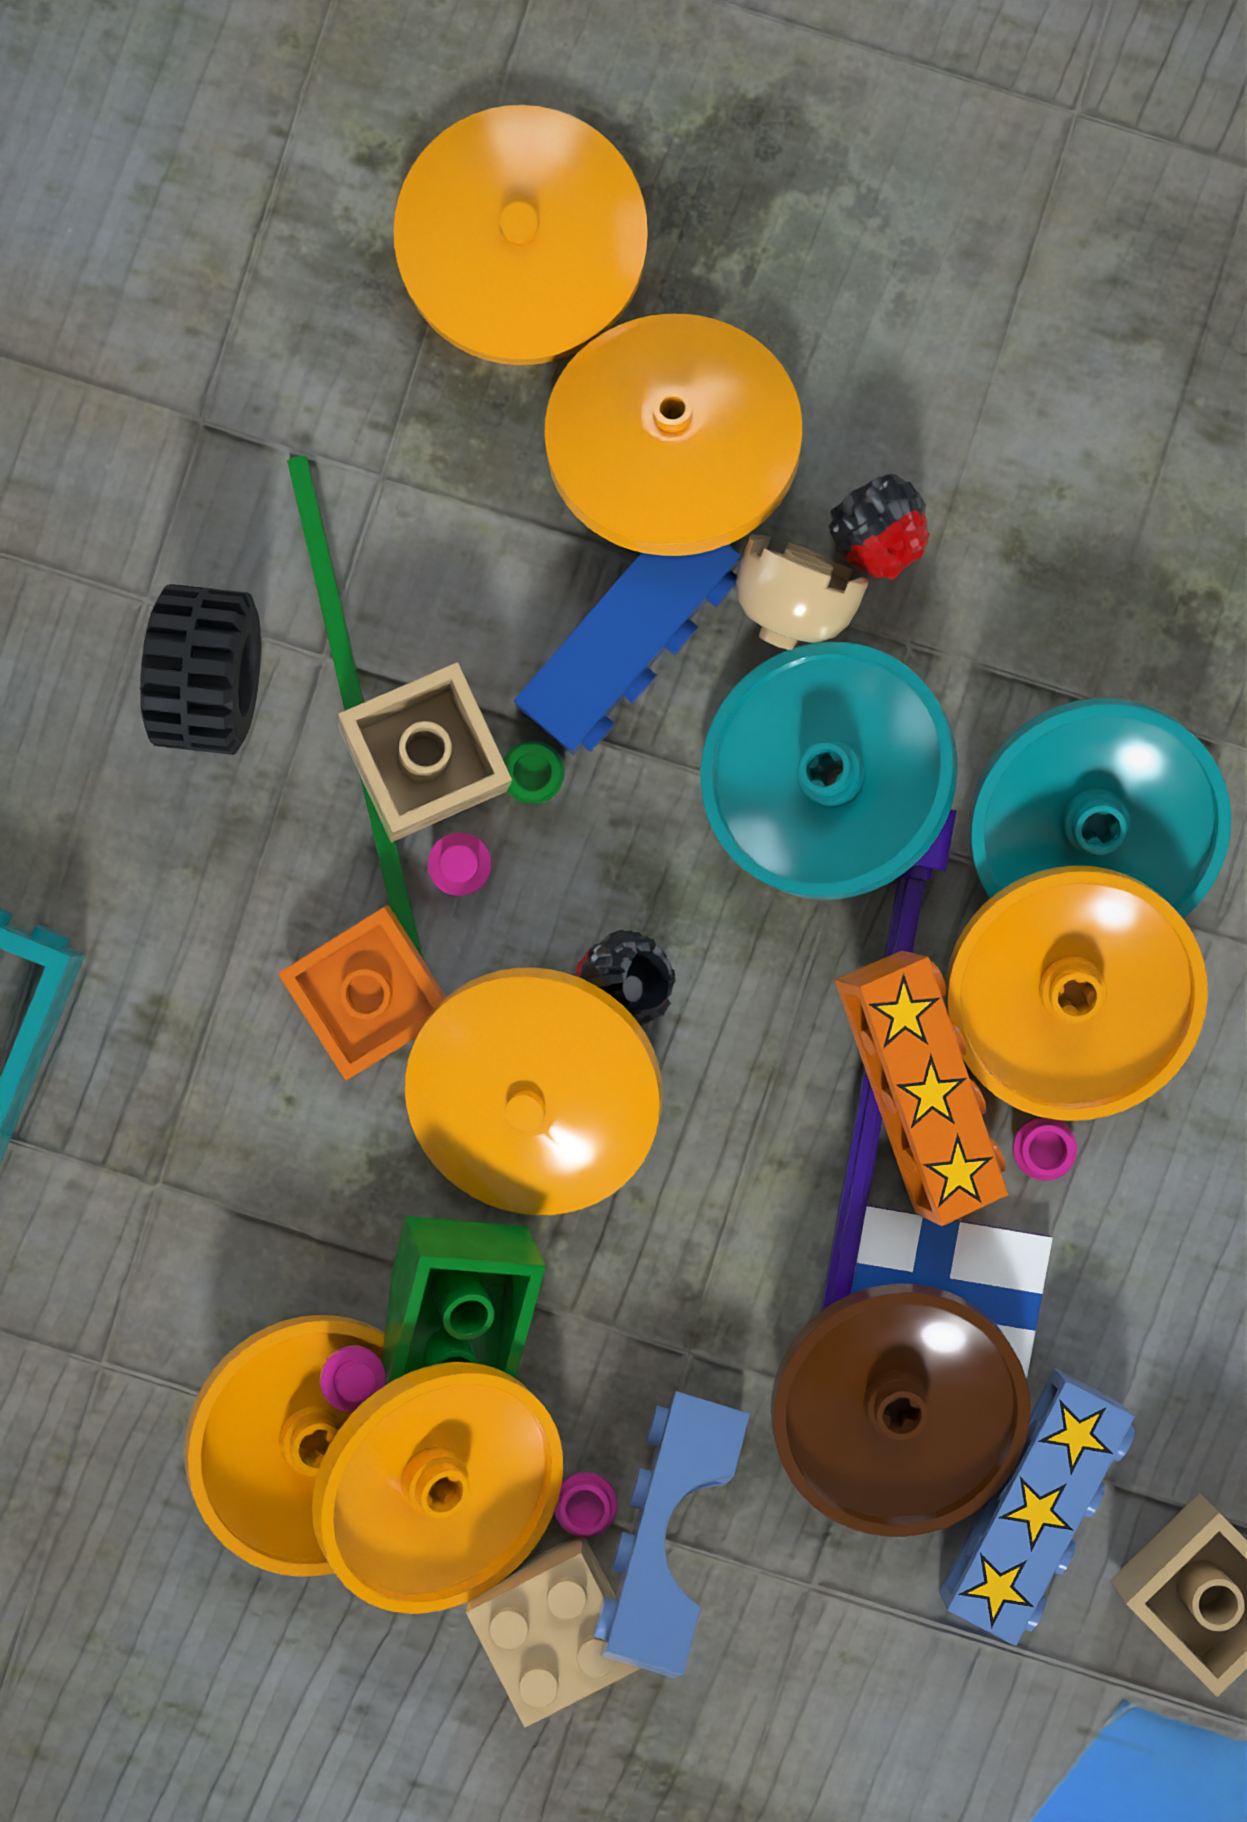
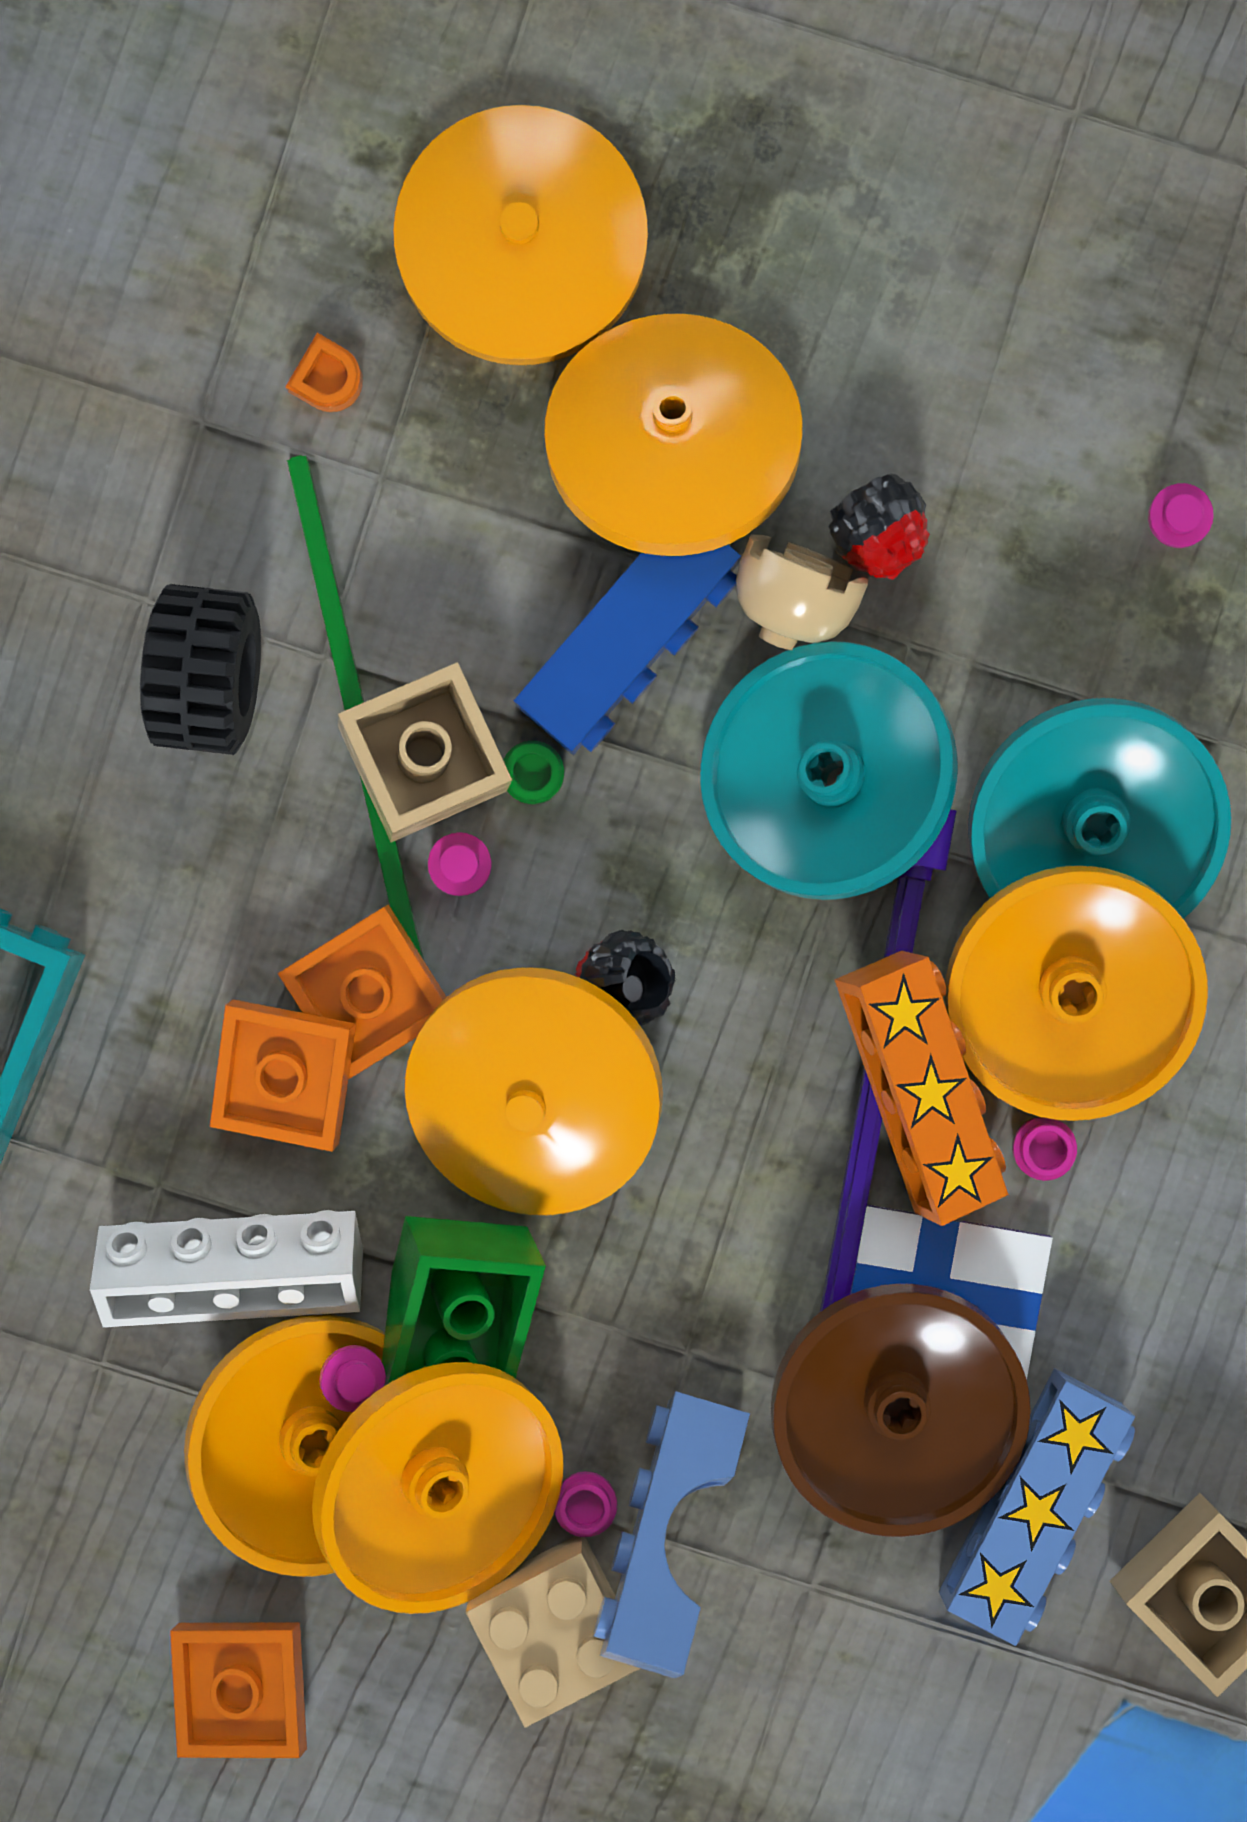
(227, 1269): none -> white brick
(238, 1690): none -> orange plate
(282, 1075): none -> orange plate
(326, 376): none -> orange tile
(1180, 515): none -> dark pink plate

